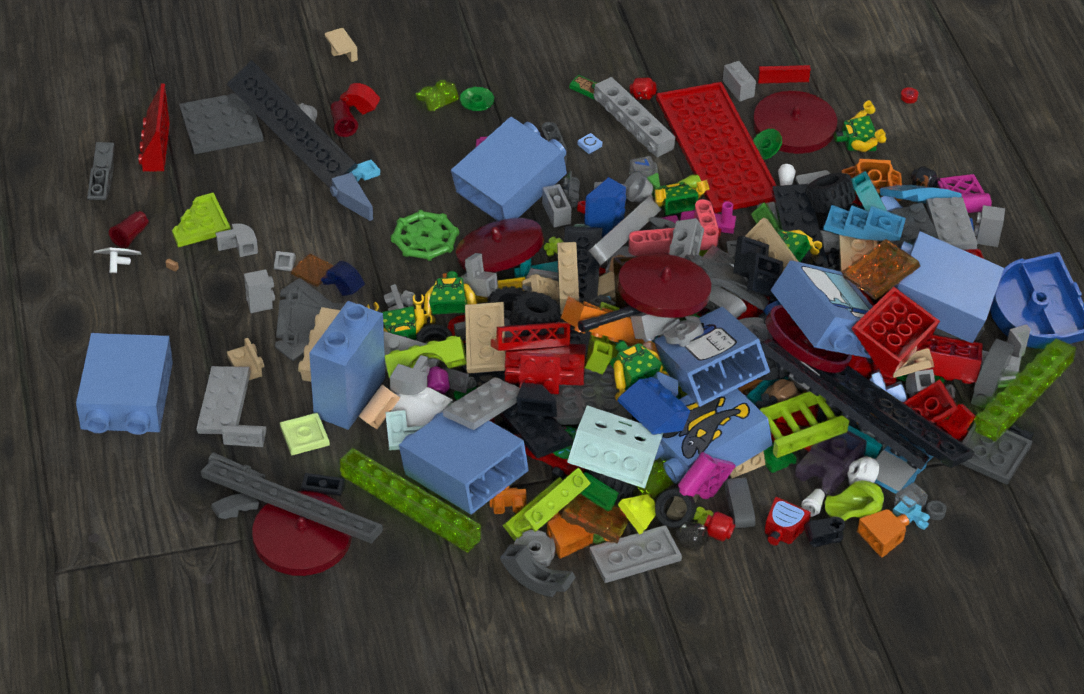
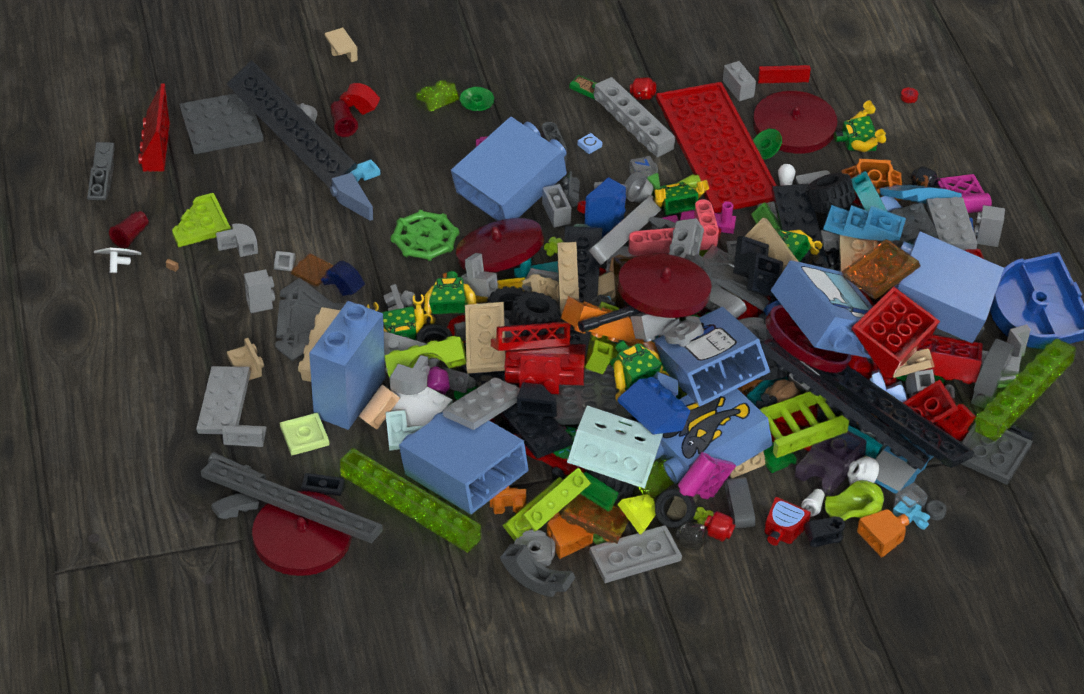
(124, 383): medium blue brick -> none

